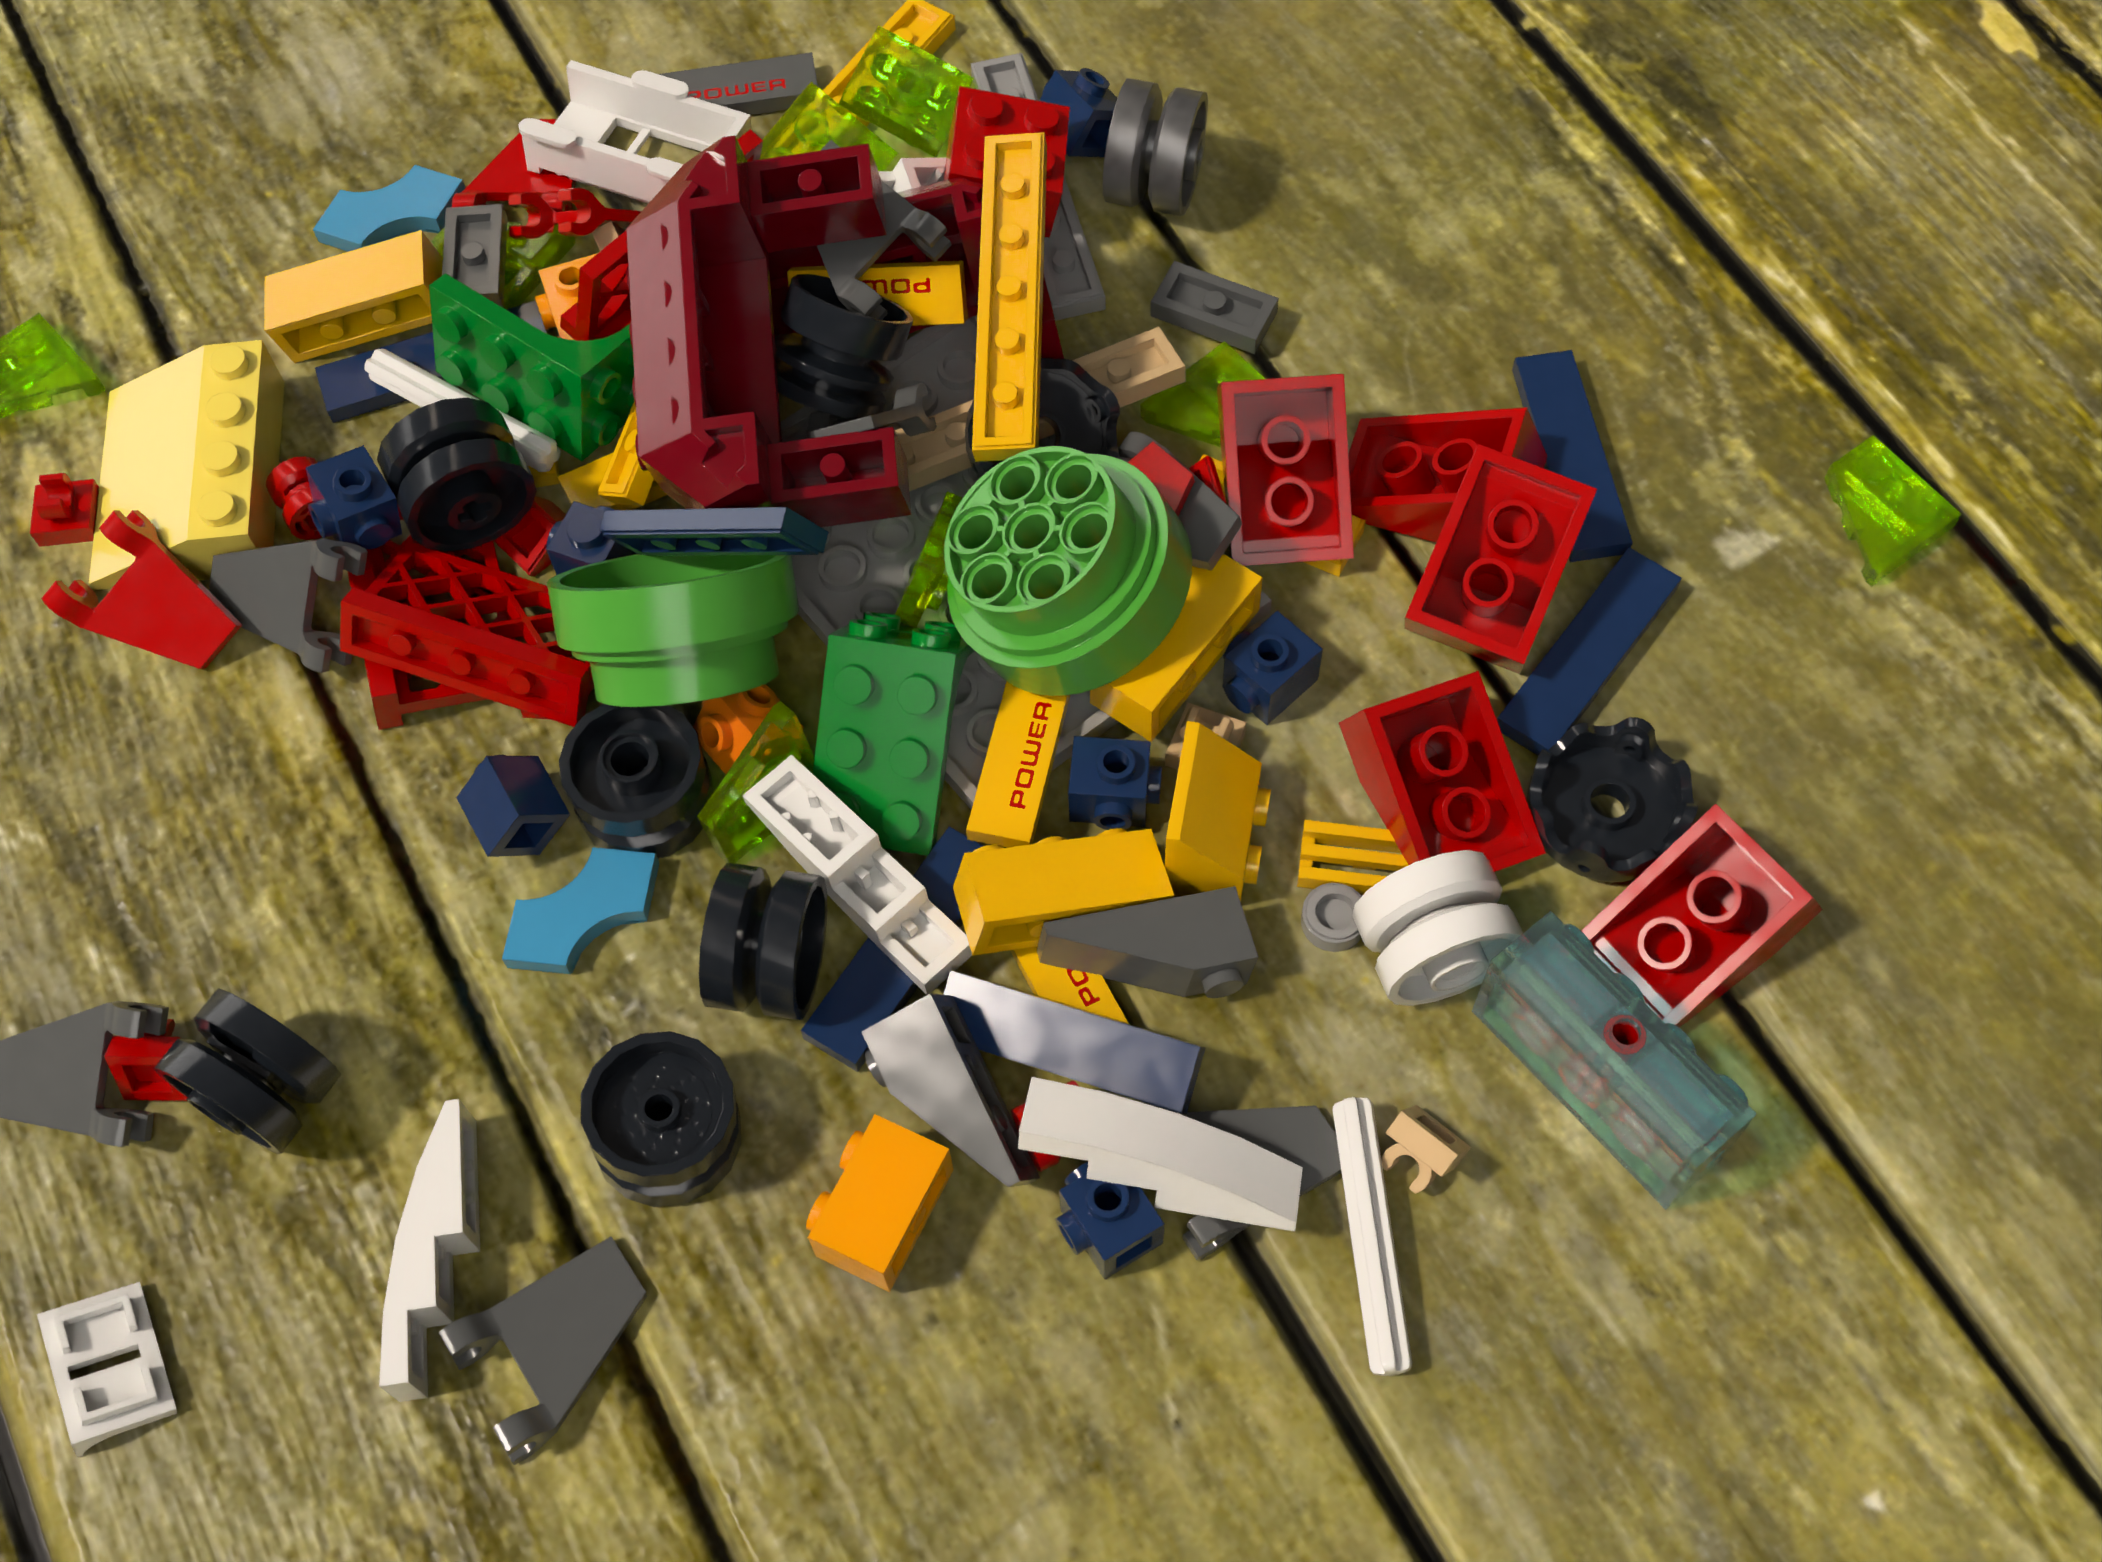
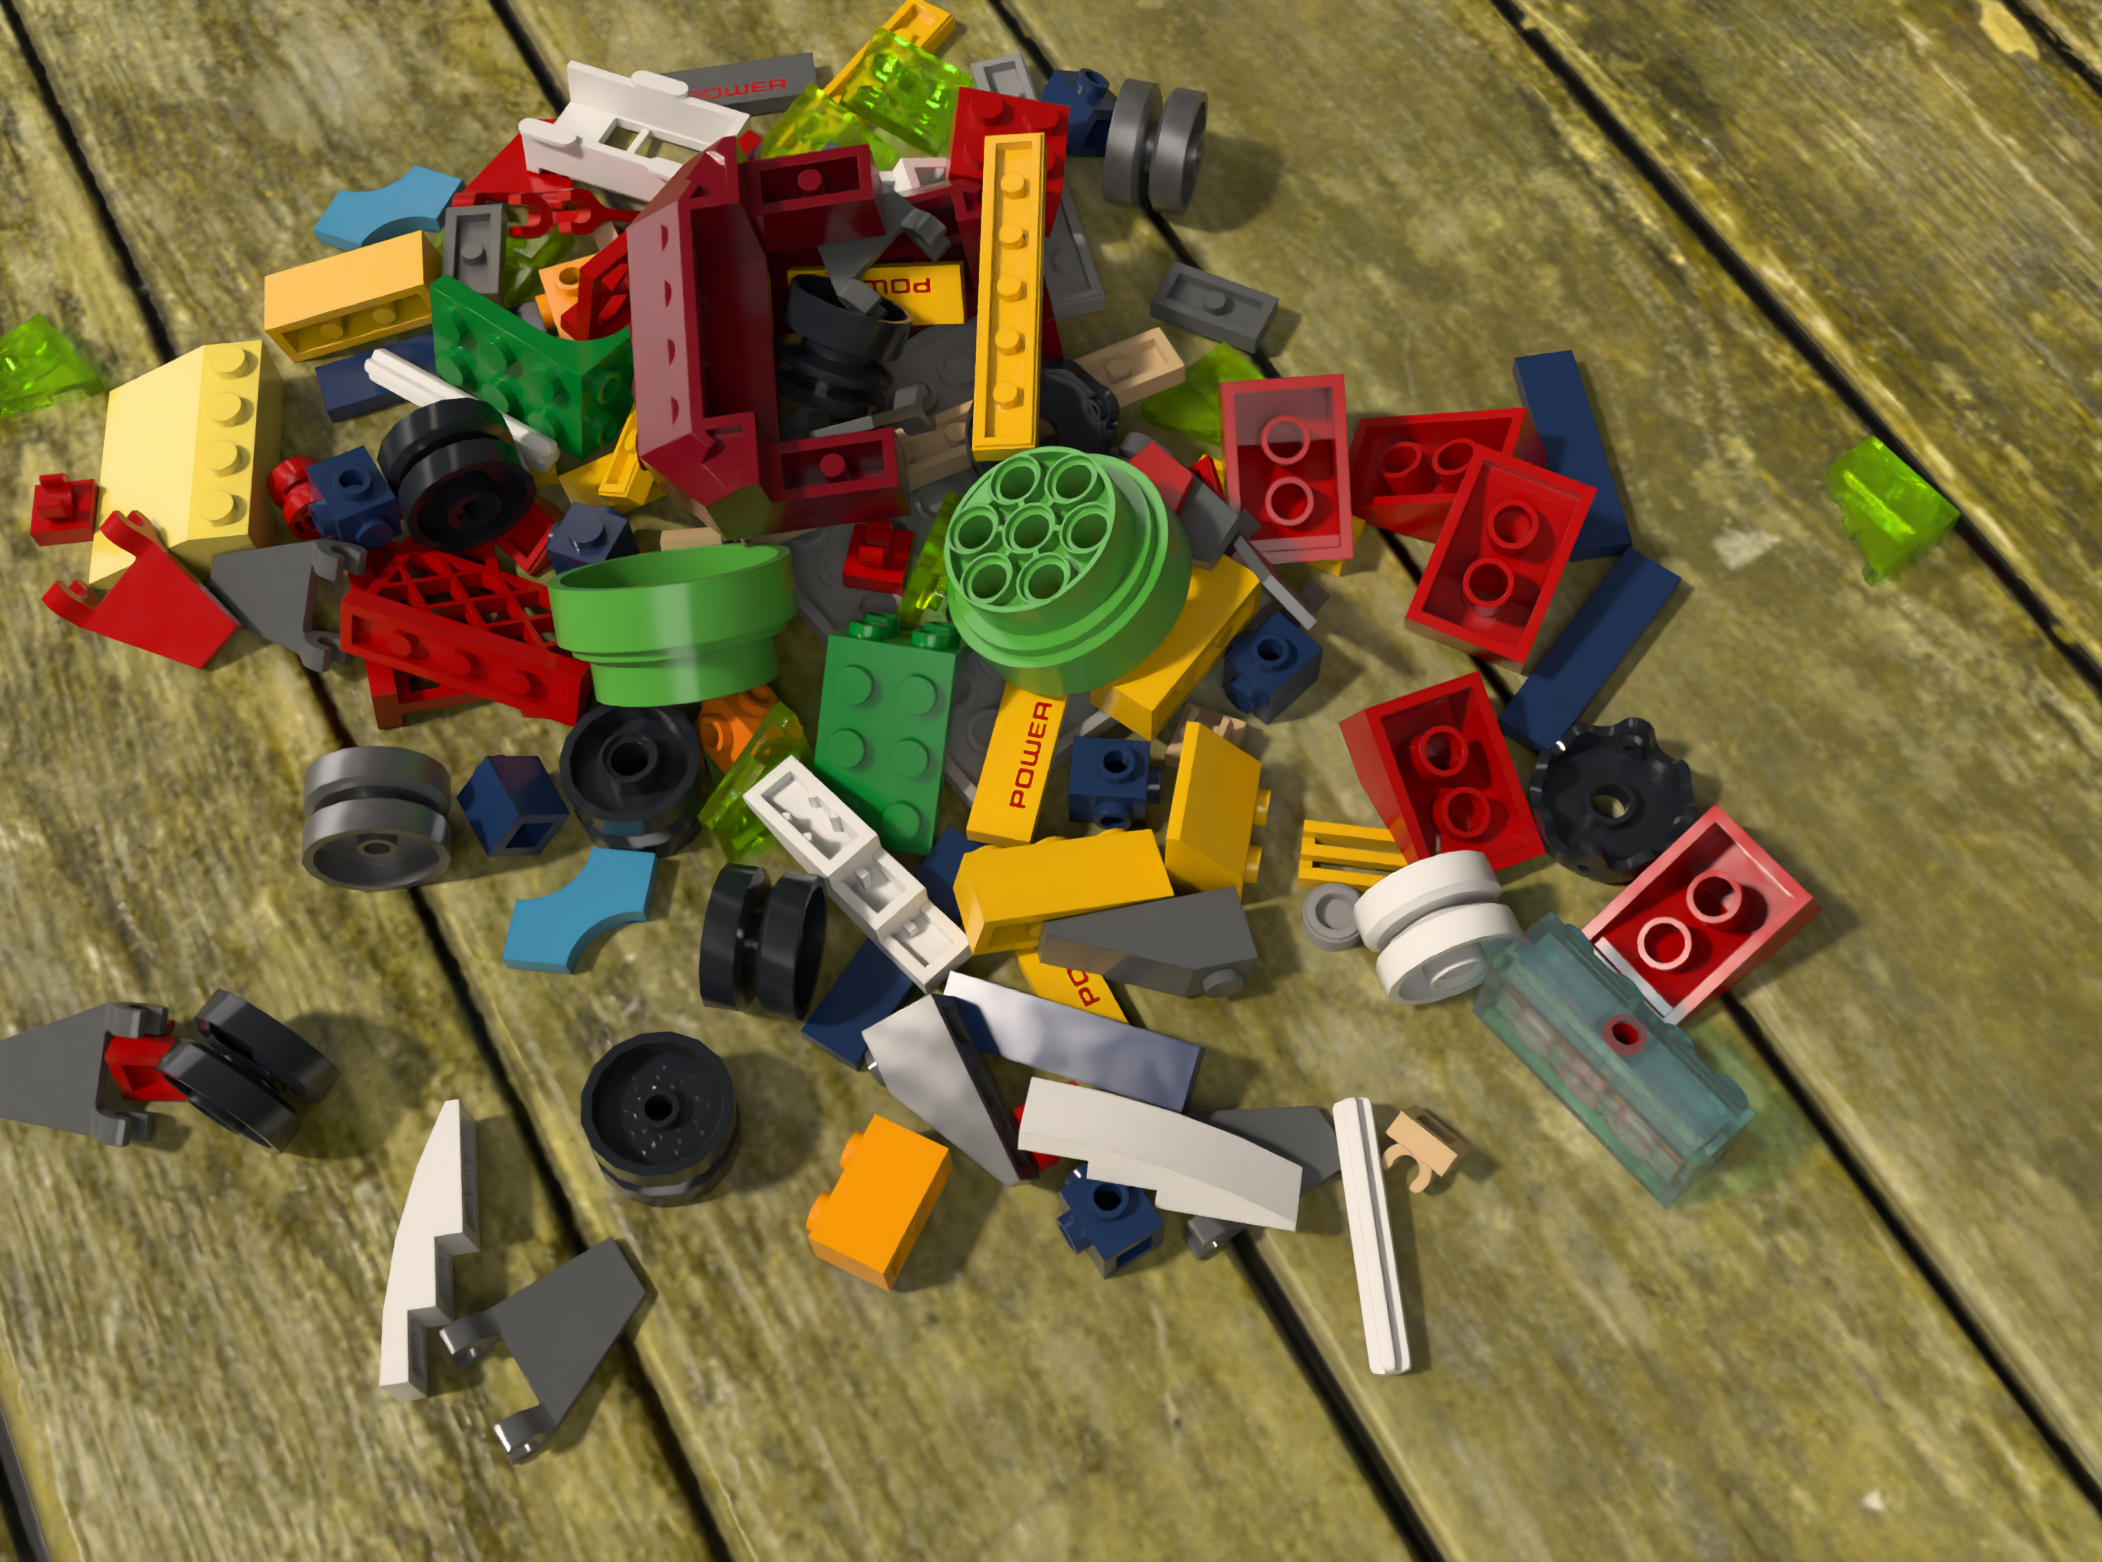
(116, 1396): white piece -> none
(376, 818): none -> flat silver wheel
(714, 531): tile -> none
(879, 558): none -> red tile
(1298, 607): none -> dark grey flag

